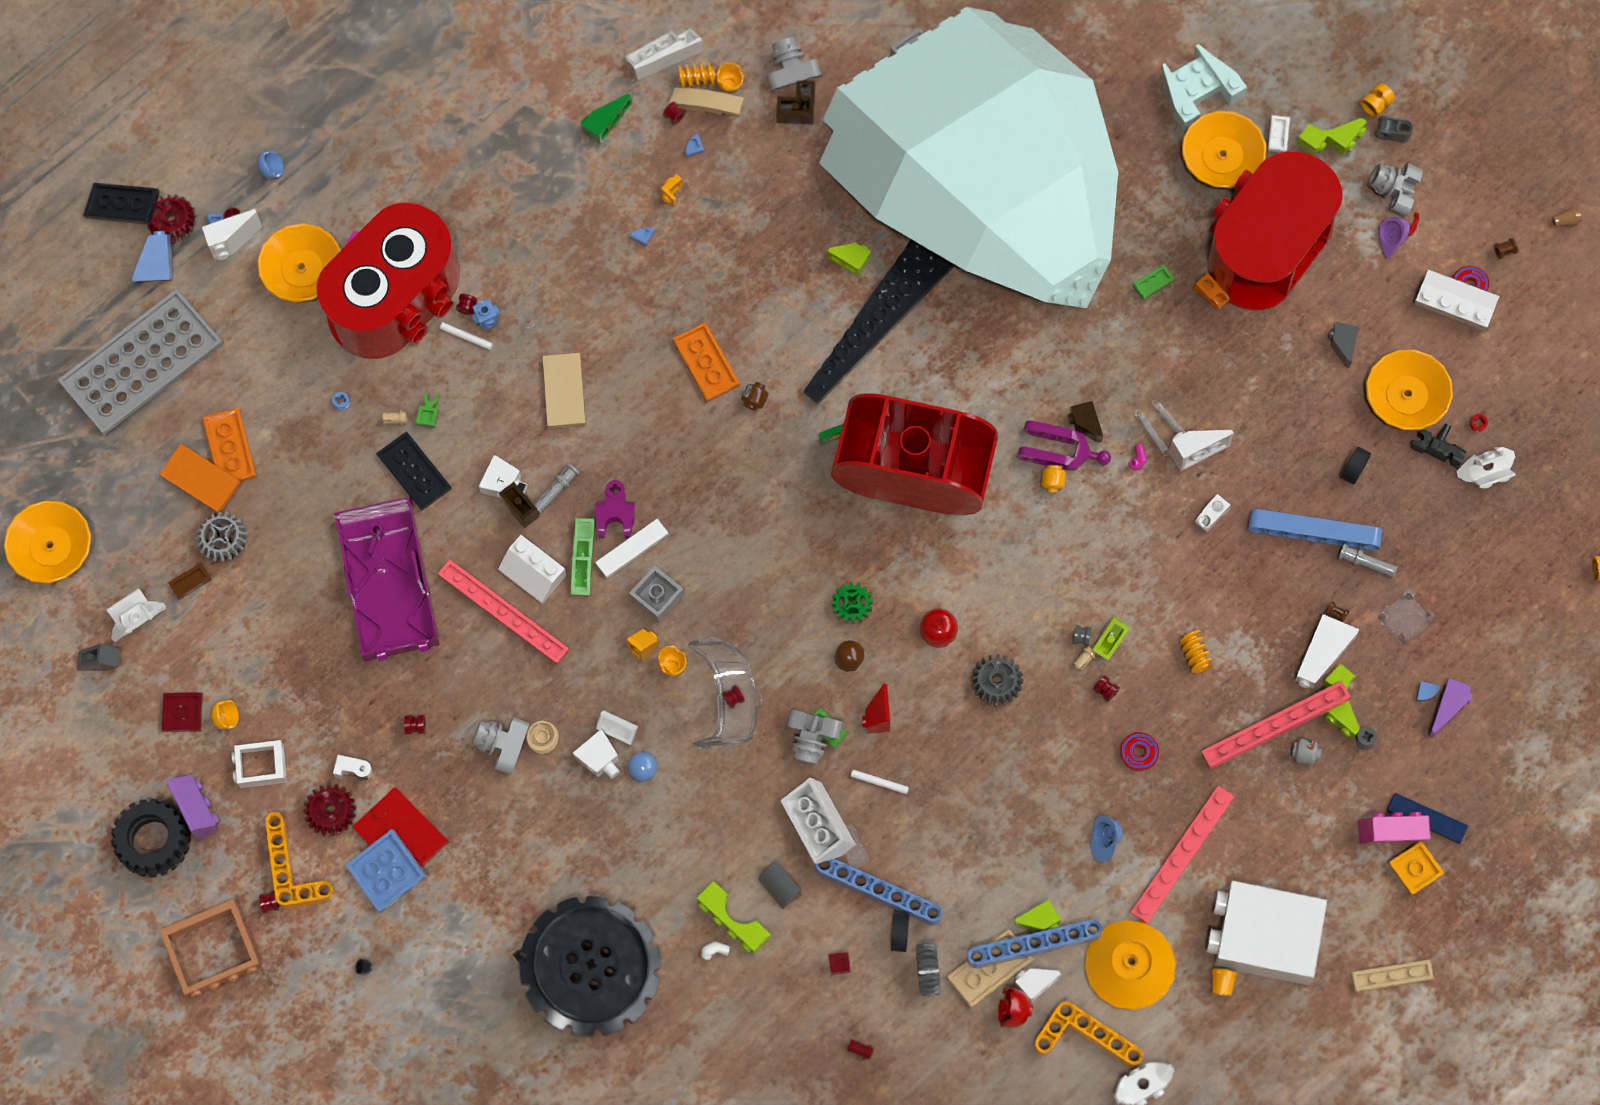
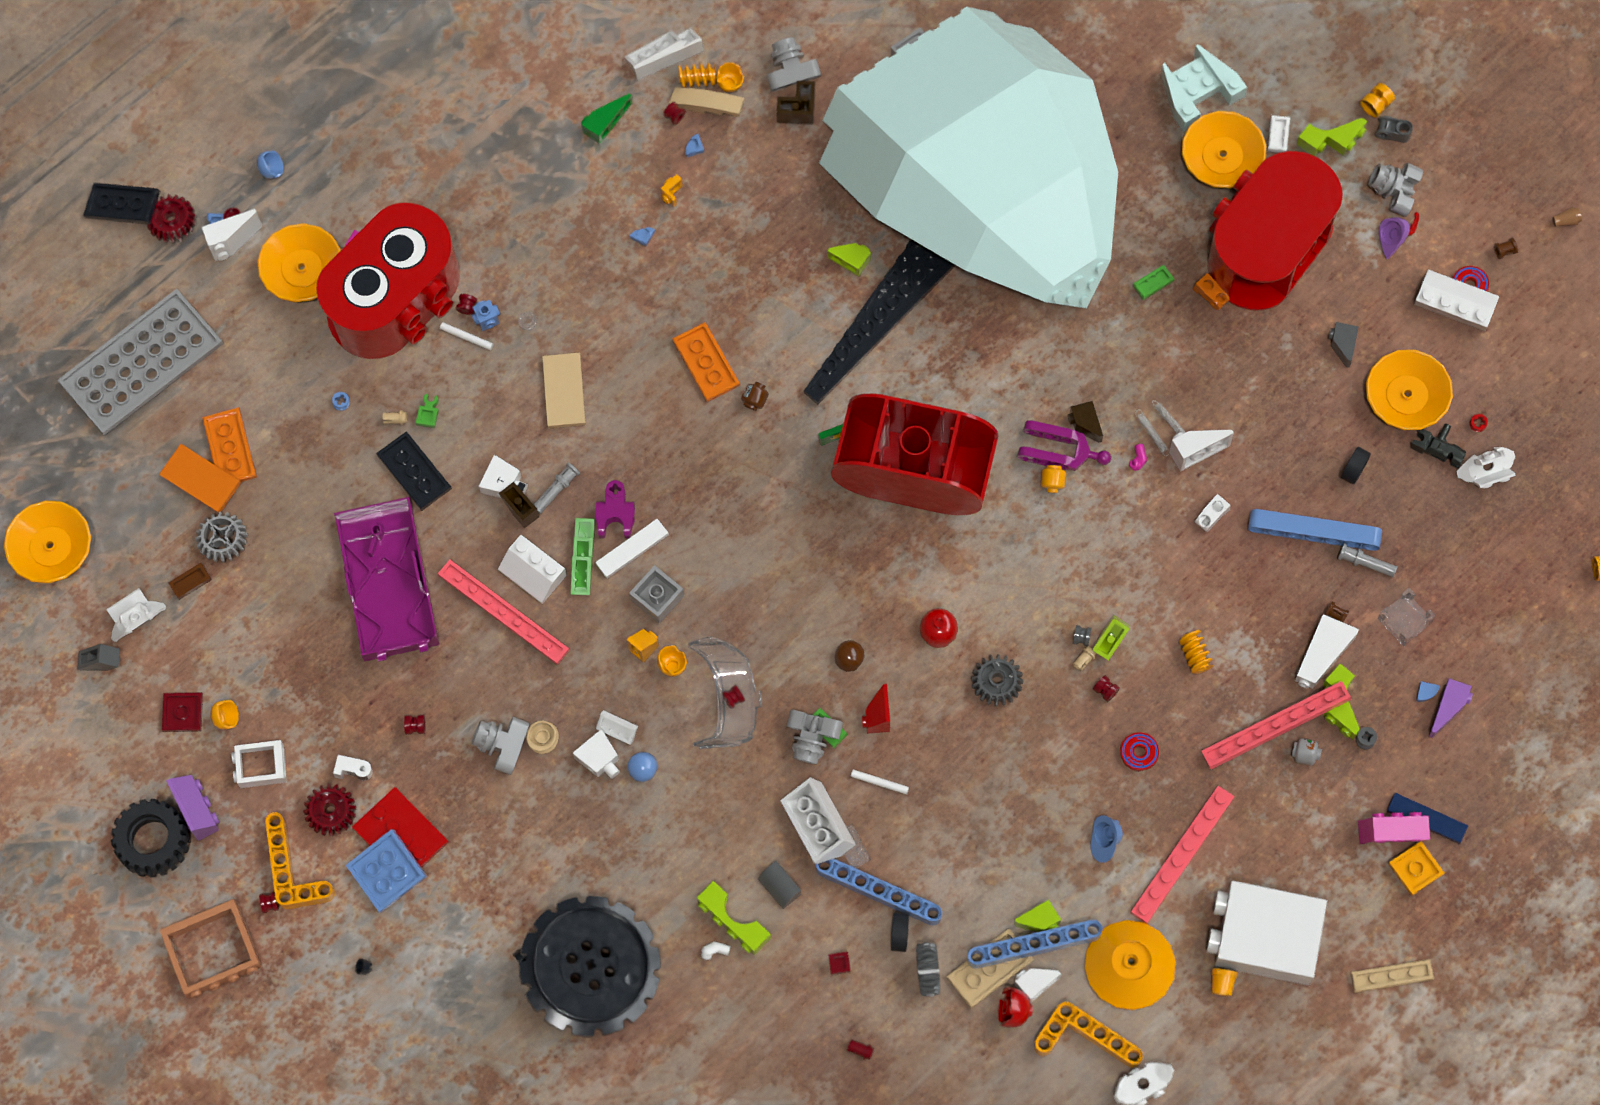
(155, 259): medium blue slope -> none
(846, 609): green gear -> none

